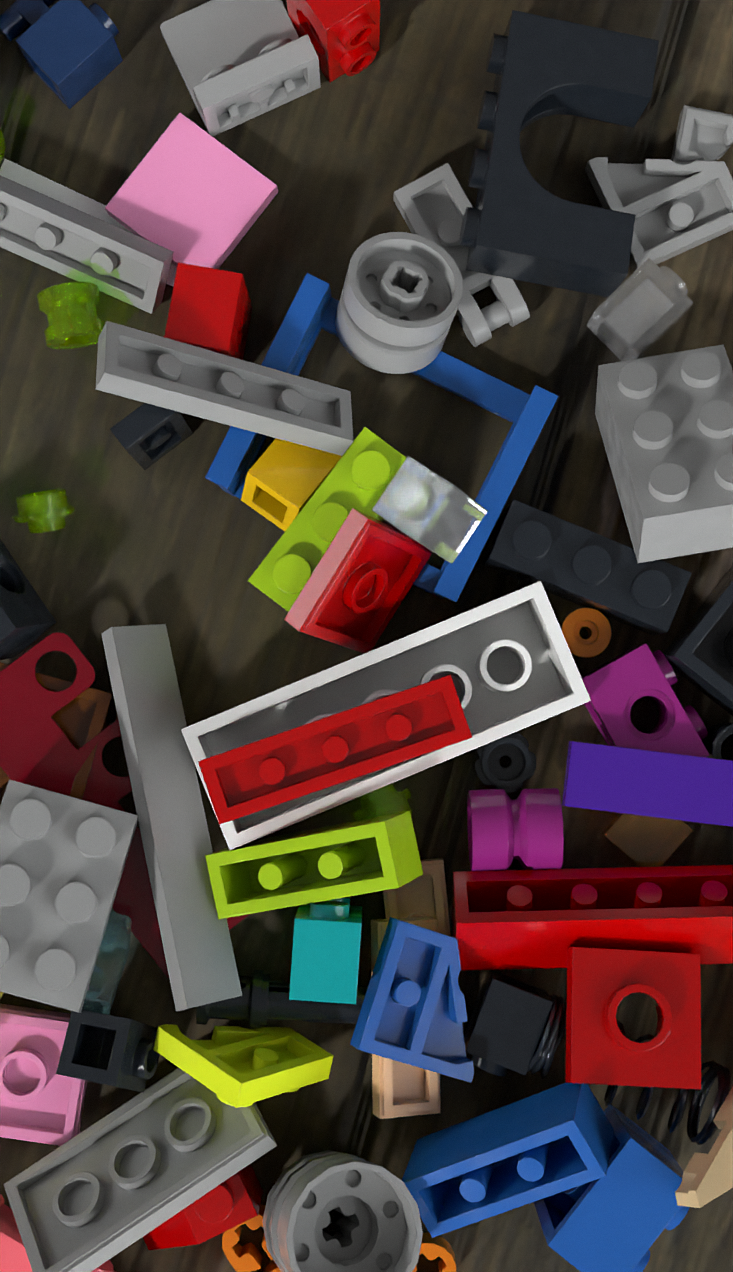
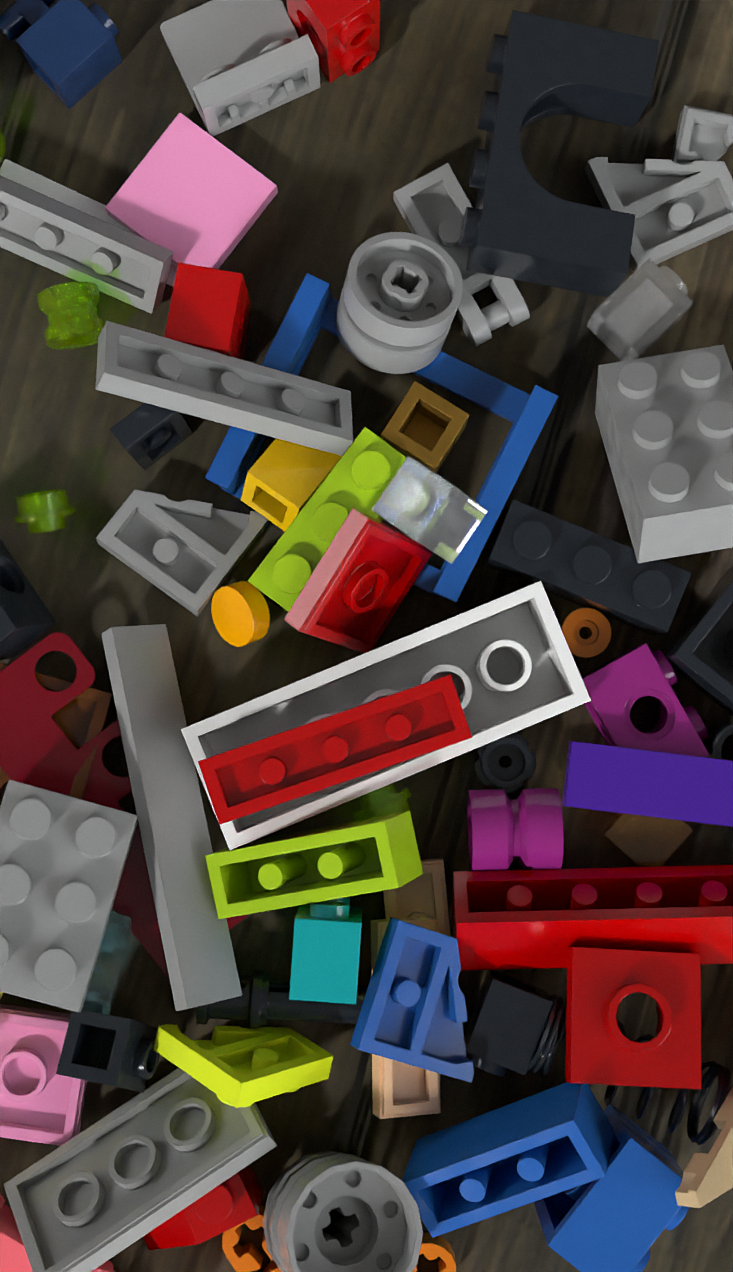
(180, 545): none -> light grey wing
(240, 613): none -> light orange tile
(425, 427): none -> pearl gold brick

